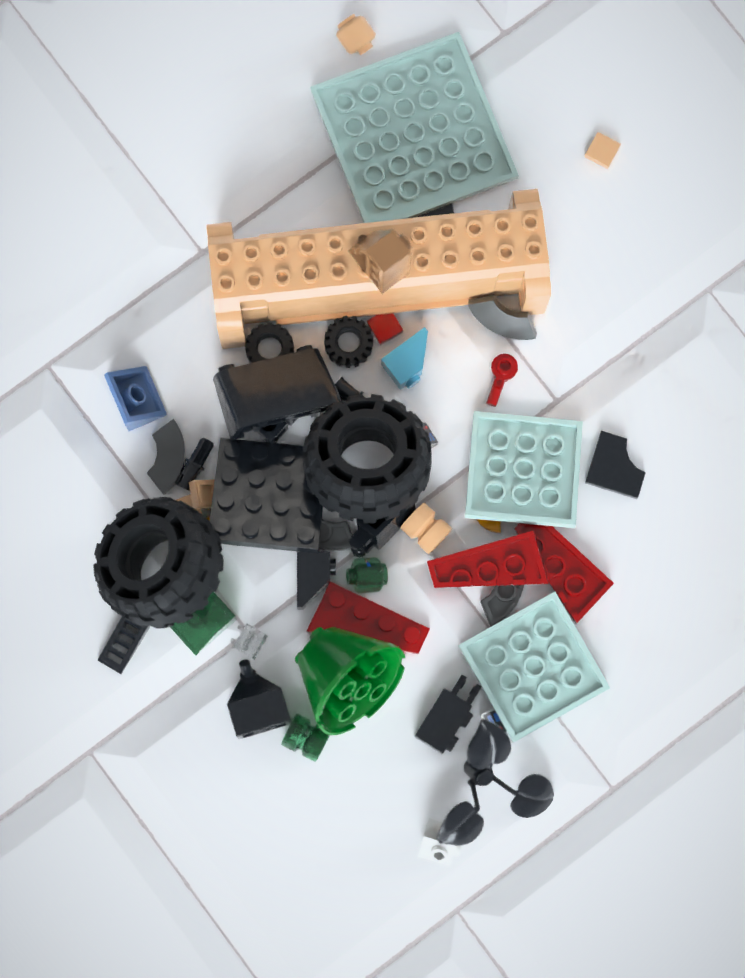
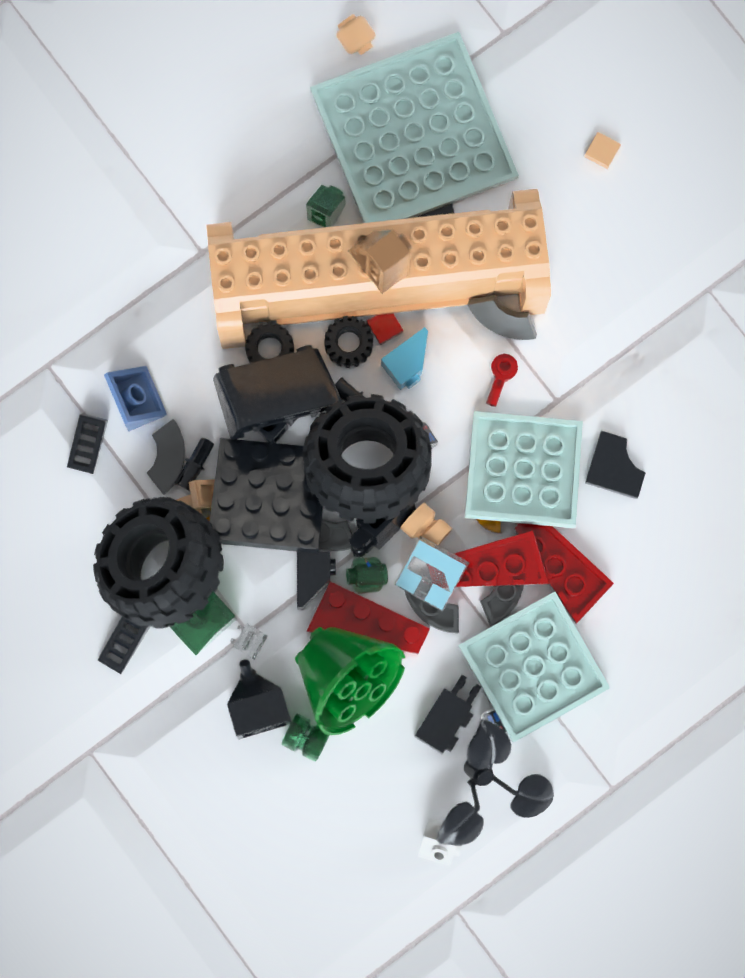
(92, 420): none -> black slope
(325, 206): none -> clear green slope
(431, 573): none -> tile
(444, 621): none -> dark grey tile

